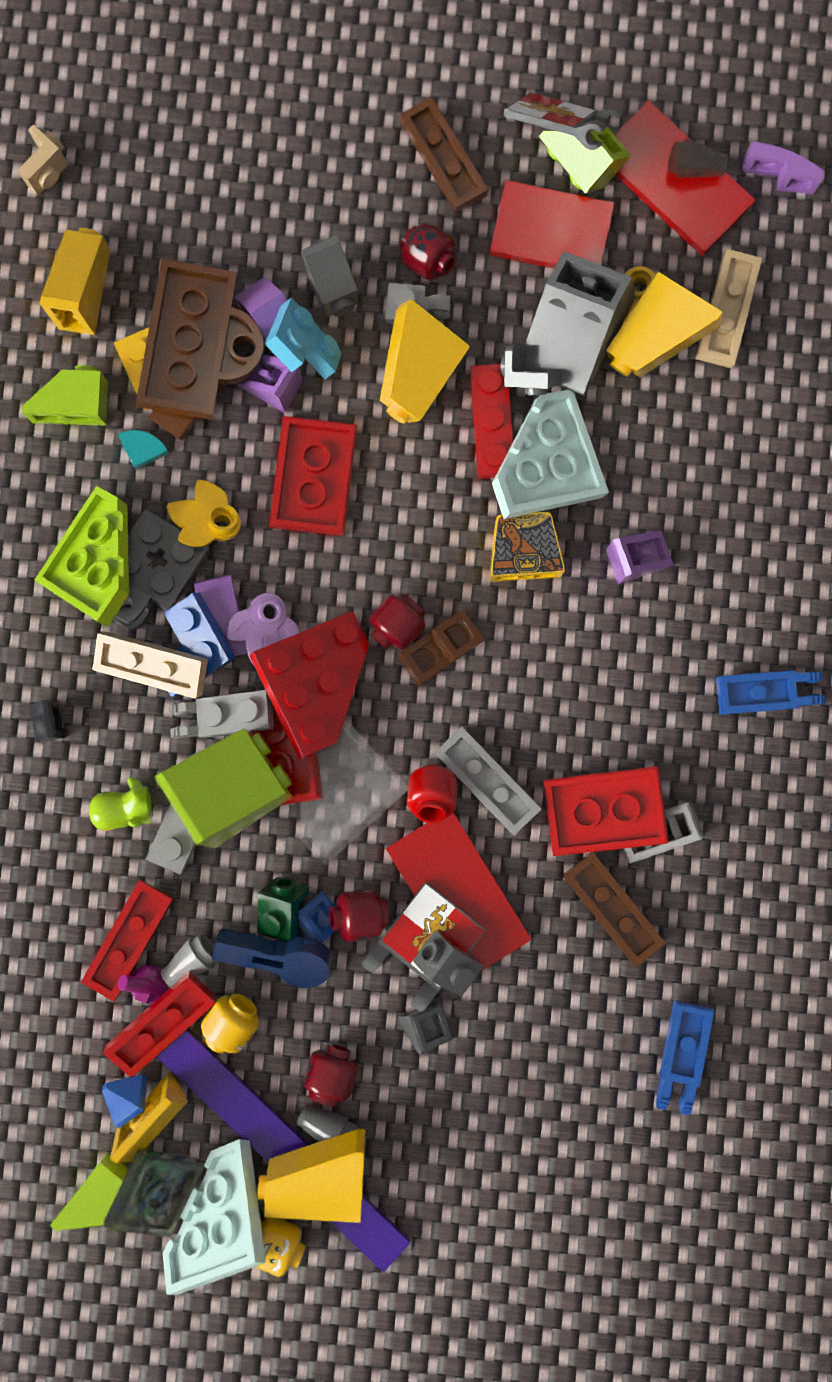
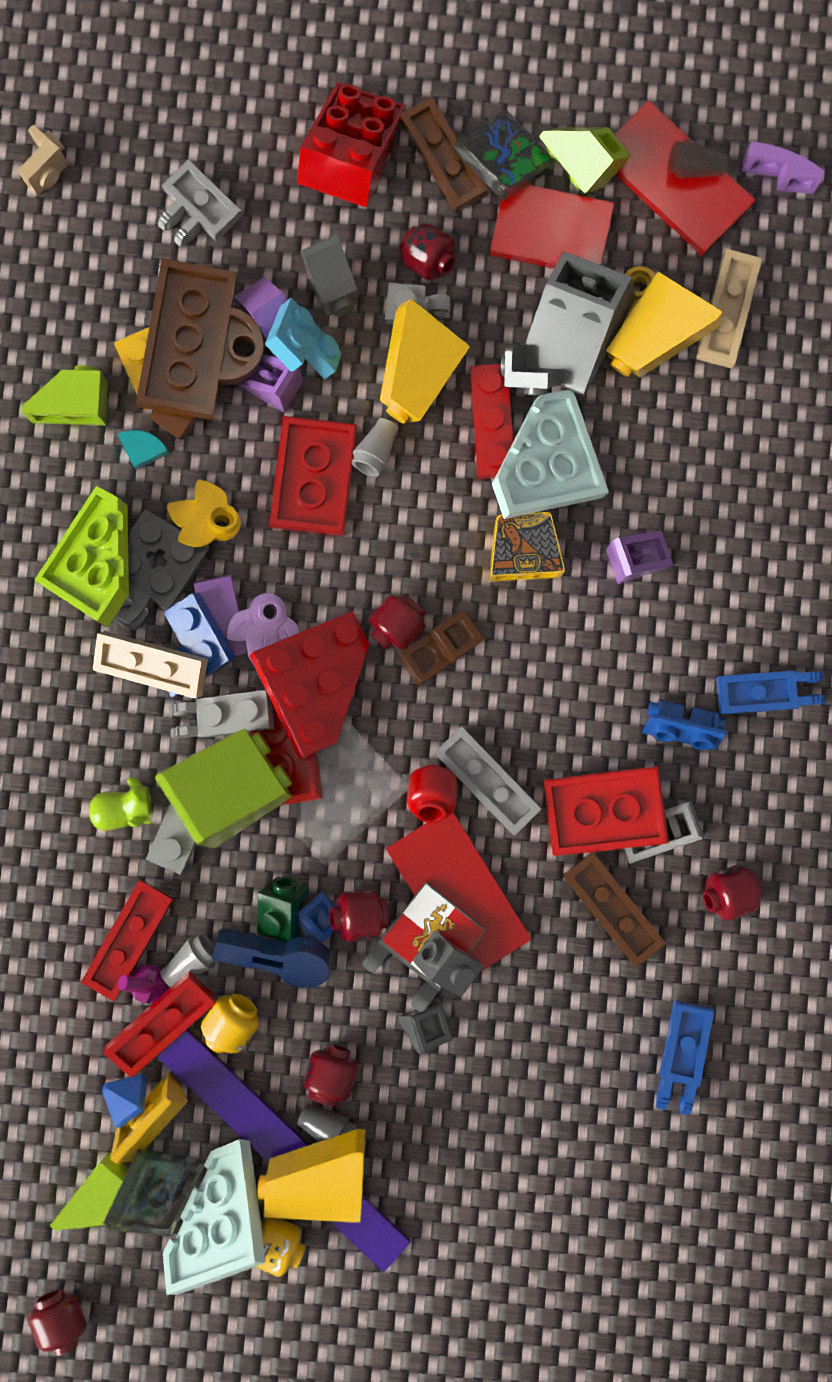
(46, 721): black slope -> none
(57, 1322): none -> dark red head
(77, 281): yellow slope -> none
(201, 201): none -> light grey hinge
(349, 144): none -> red slope
(374, 450): none -> light grey cone
(504, 155): none -> clear smoke tile
(563, 117): flag -> none
(702, 730): none -> blue hinge
(733, 892): none -> dark red head

